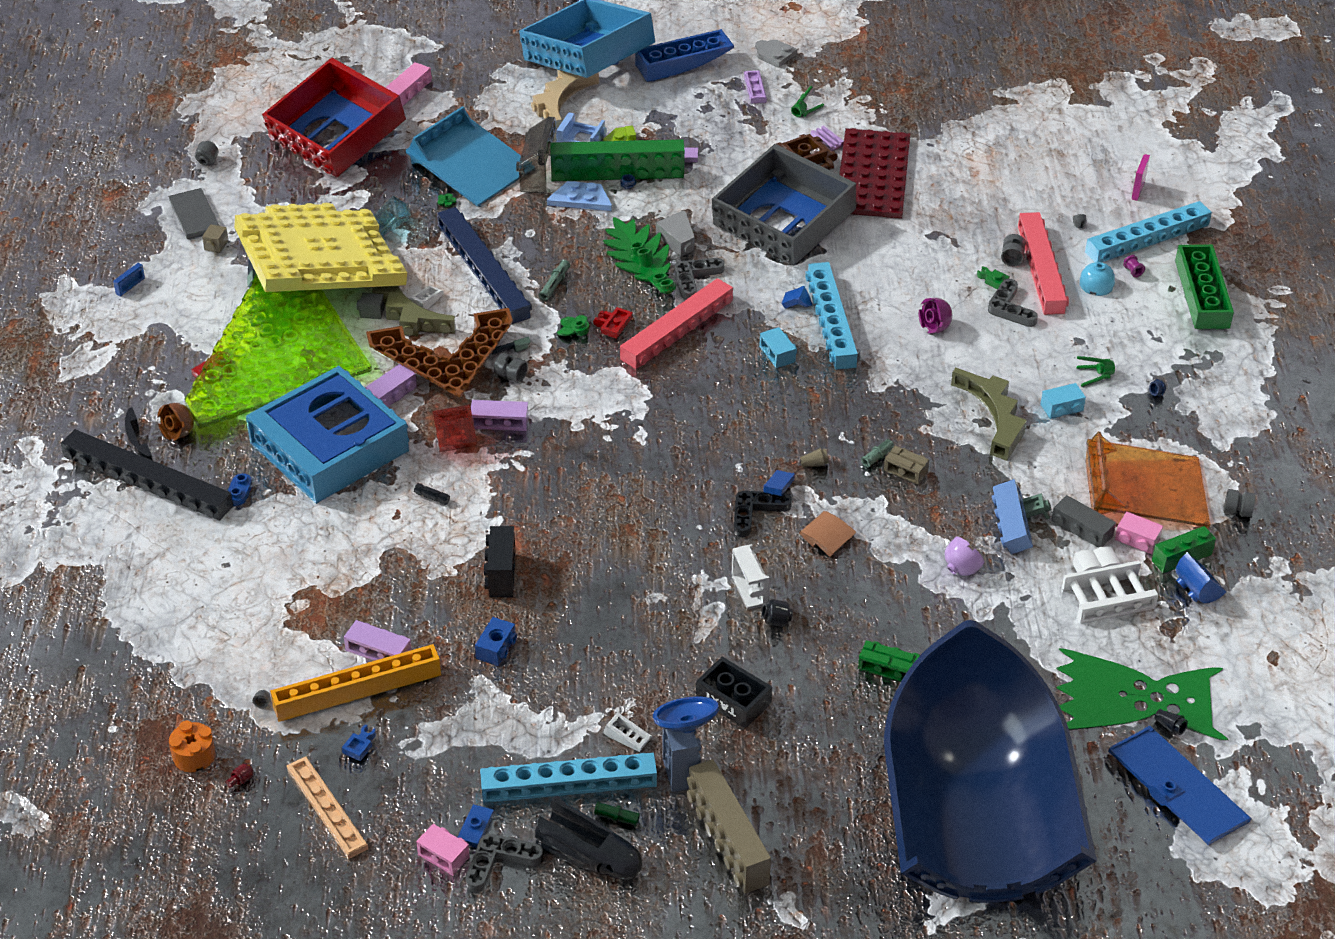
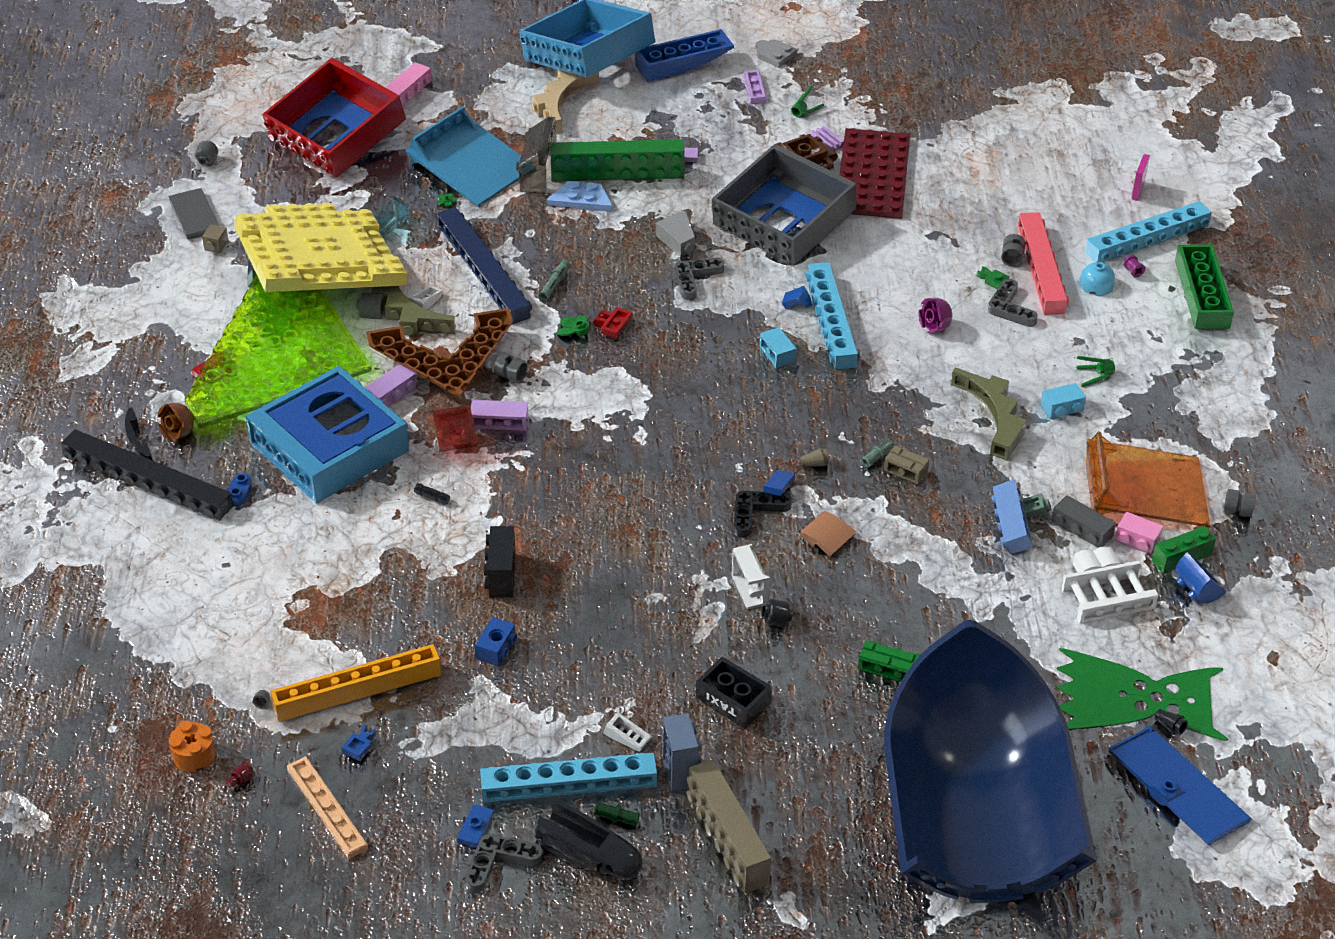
(129, 279): blue tile -> none
(374, 642): lavender brick -> none
(443, 849): bright pink brick -> none
(517, 345): piece -> none
(569, 129): light blue window -> none
(621, 134): lime plate -> none
(628, 181): dark blue plate -> none
(639, 255): green plant -> none
(676, 323): coral brick -> none
(686, 714): blue dish -> none
(962, 558): lavender cylinder -> none
(1080, 220): dark grey hinge -> none
(1157, 388): dark blue plate -> none

